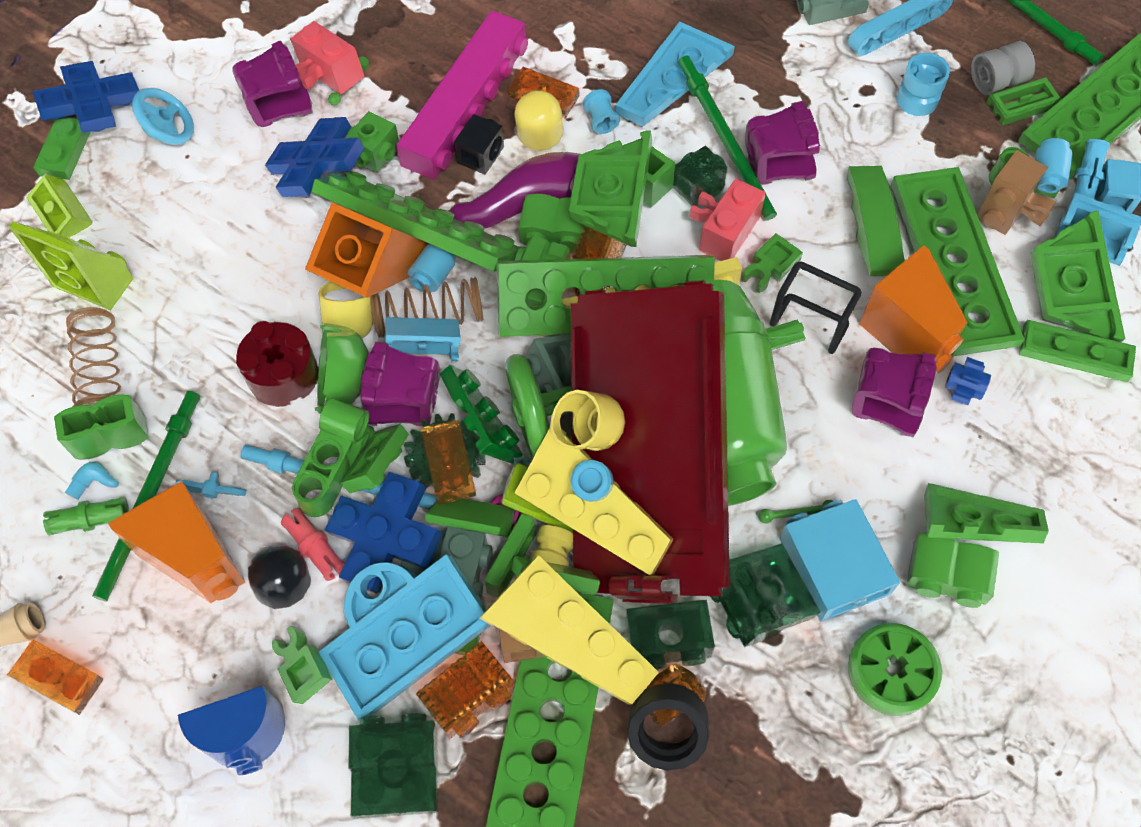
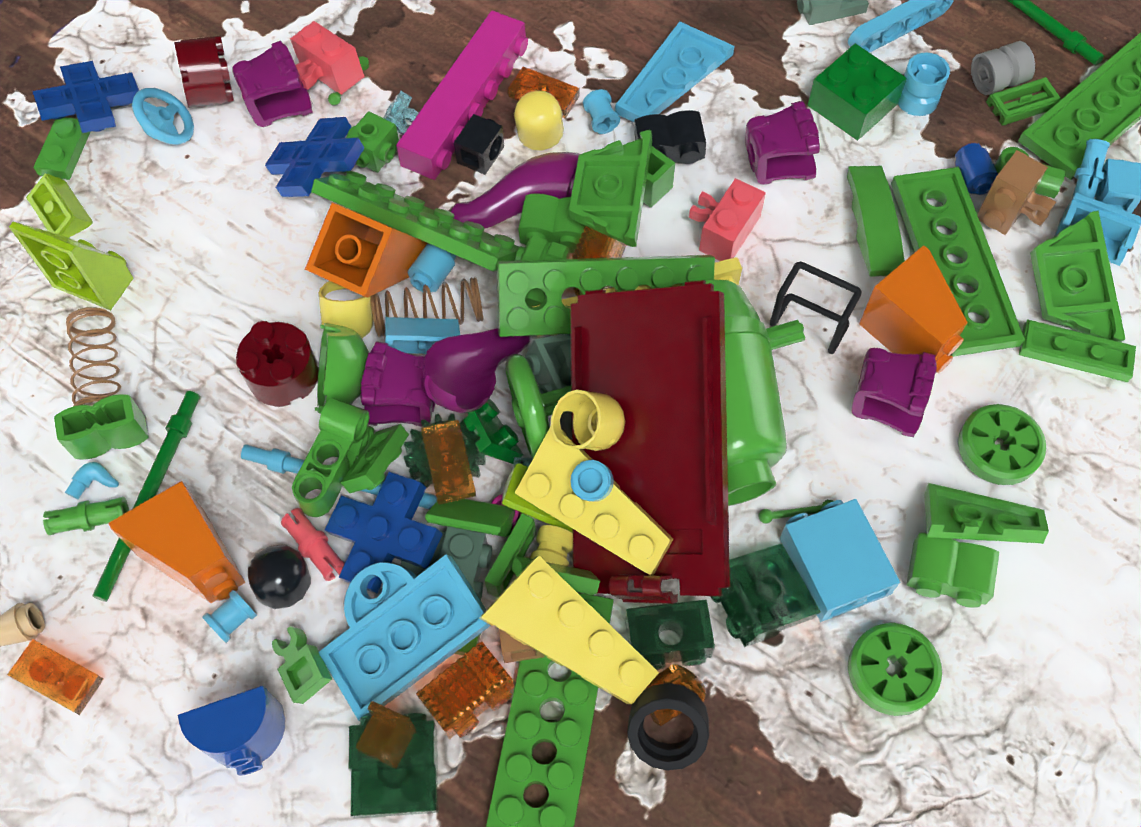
(204, 71): none -> dark red brick
(211, 487): medium azure piece -> none
(229, 616): none -> medium azure bush
(385, 735): none -> clear orange panel
(398, 112): none -> clear light blue tile
(462, 368): none -> magenta animal
(676, 135): none -> black brick
(699, 88): green bar -> none
(699, 173): clear green brick -> none
(774, 260): bright green plate -> none
(856, 91): none -> green brick
(967, 381): blue gear -> none
(976, 168): none -> blue brick
(986, 459): none -> bright green wheel
(1057, 156): medium azure brick -> none

